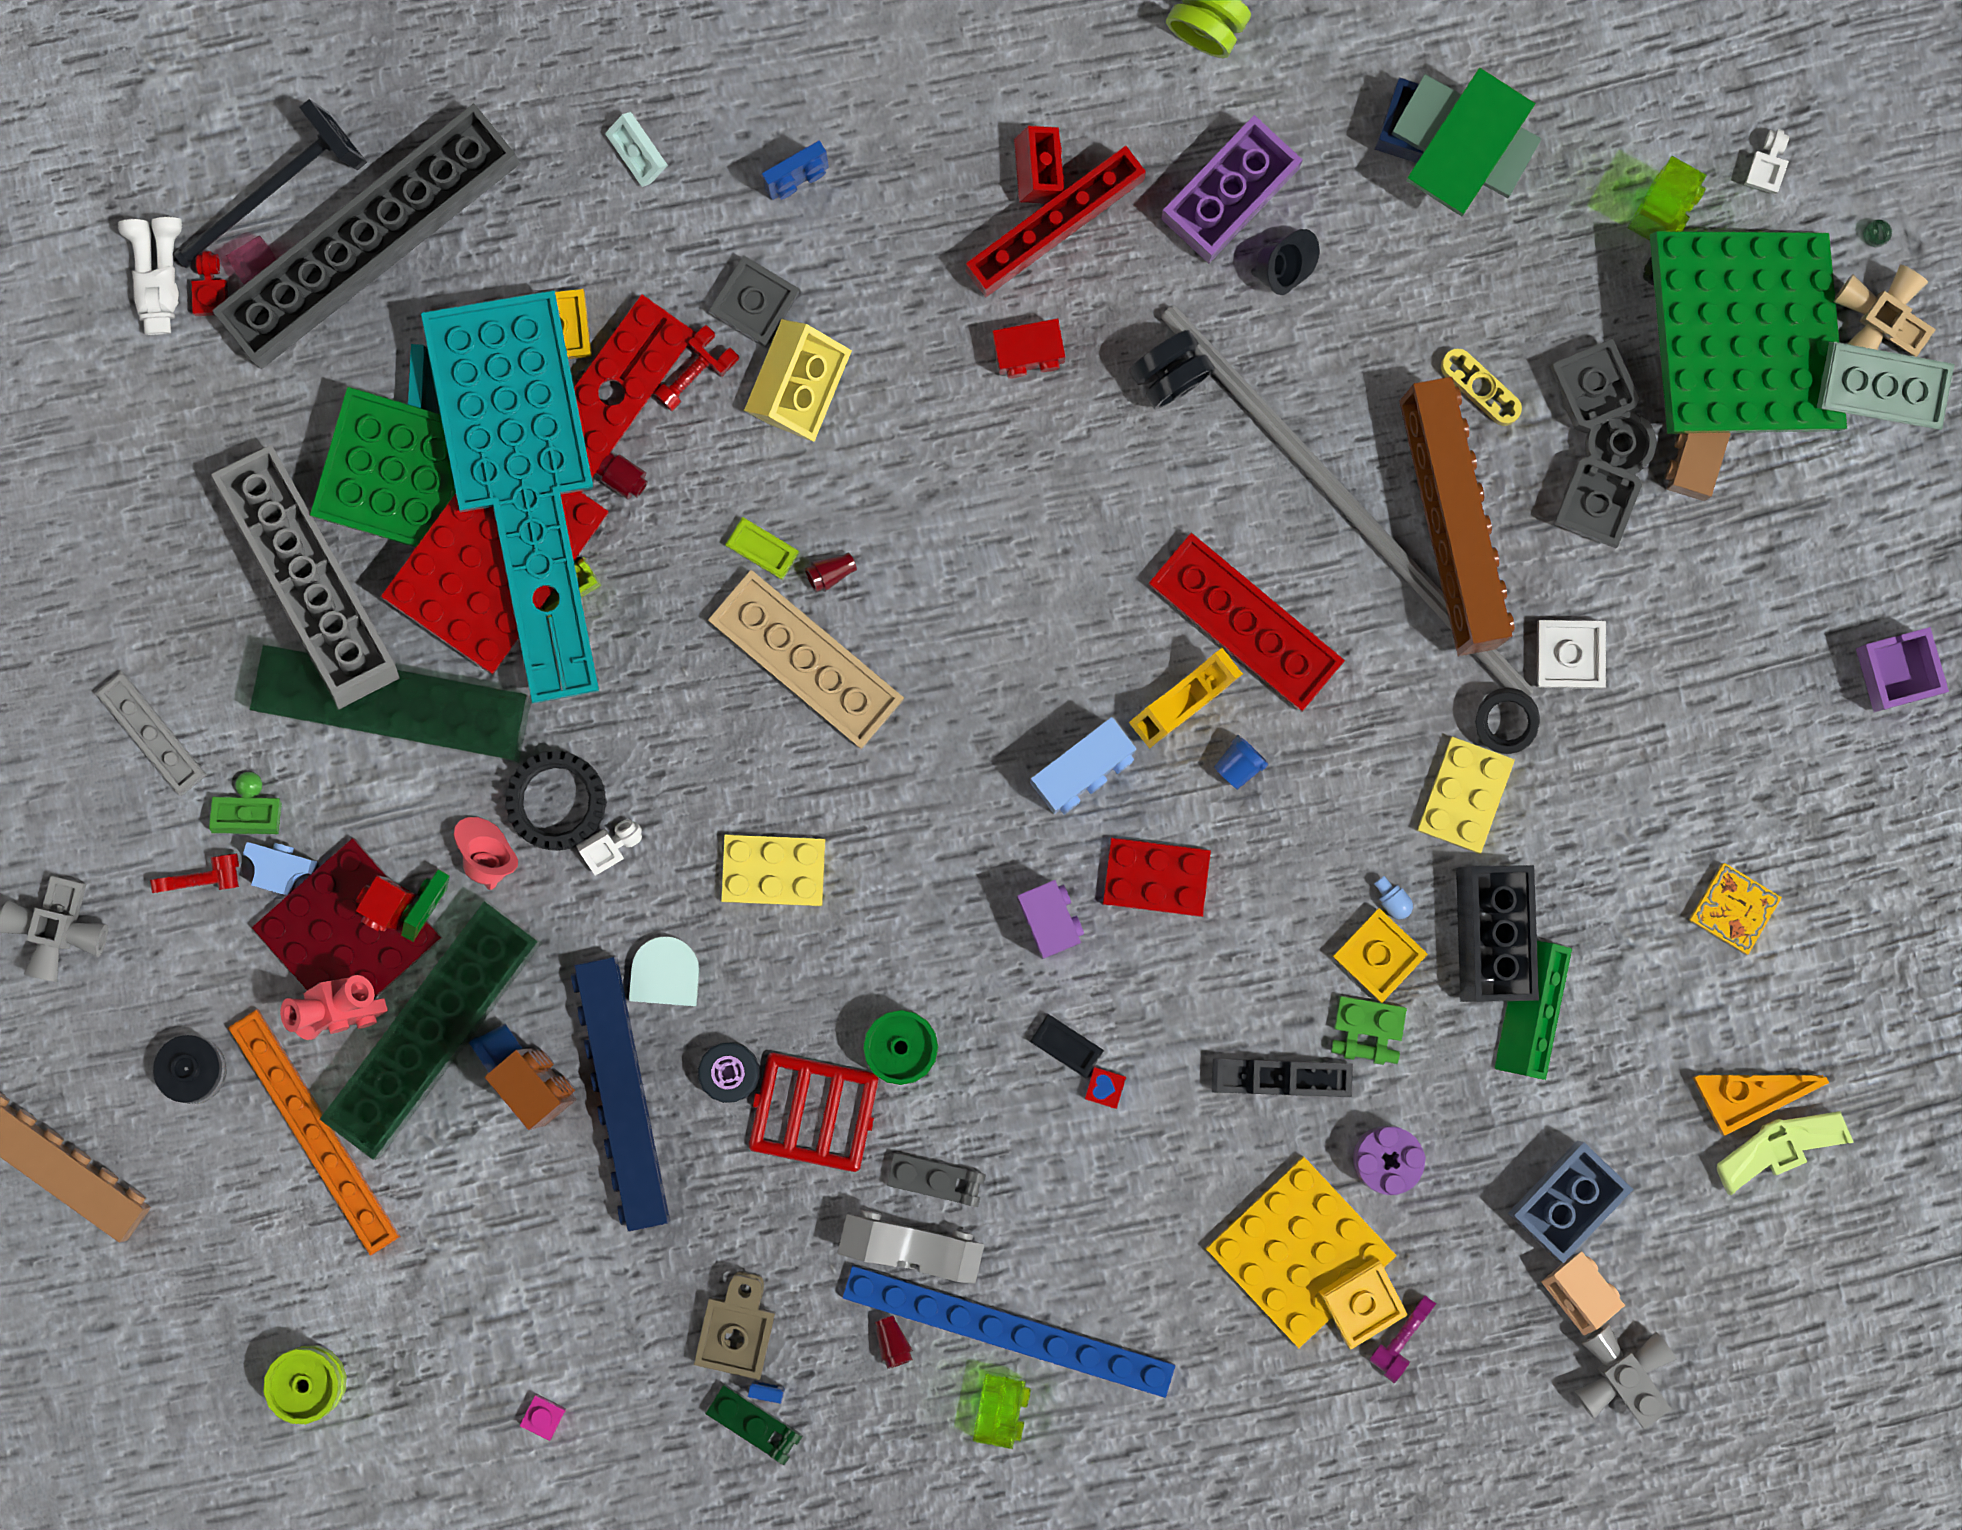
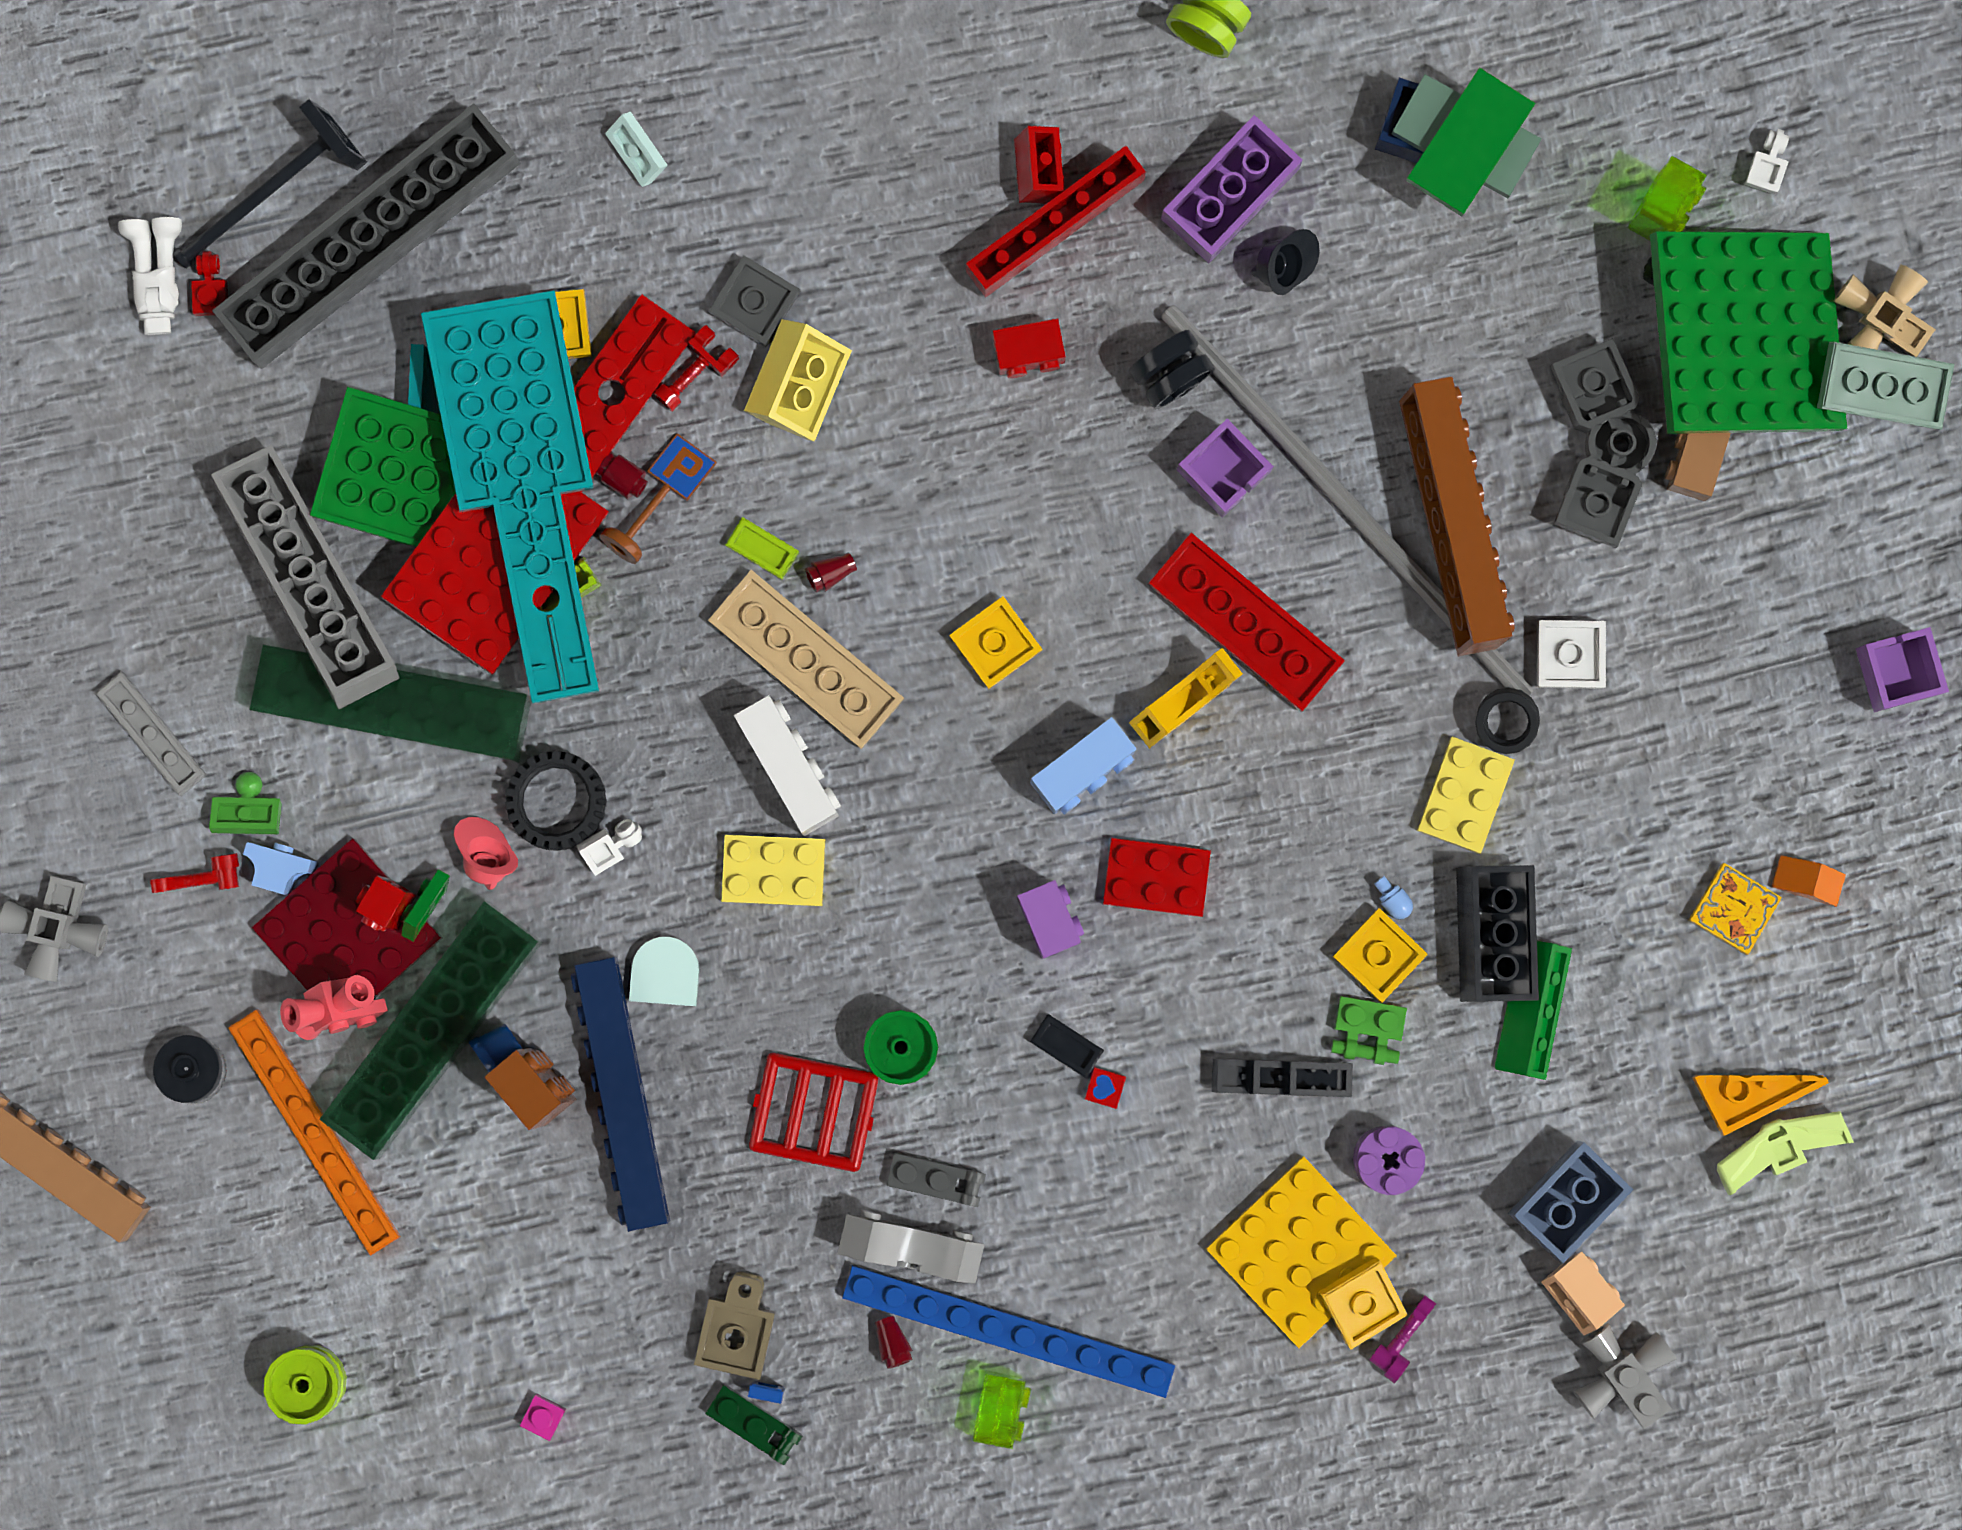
(251, 259): clear pink panel -> none
(679, 468): none -> dark orange piece
(739, 1072): black wheel -> none
(787, 766): none -> white brick
(805, 165): blue plate -> none
(995, 642): none -> yellow plate
(1224, 468): none -> medium lavender piece
(1240, 763): blue piece -> none
(1495, 385): light yellow beam -> none
(1808, 880): none -> orange slope
(1871, 233): clear green hinge -> none

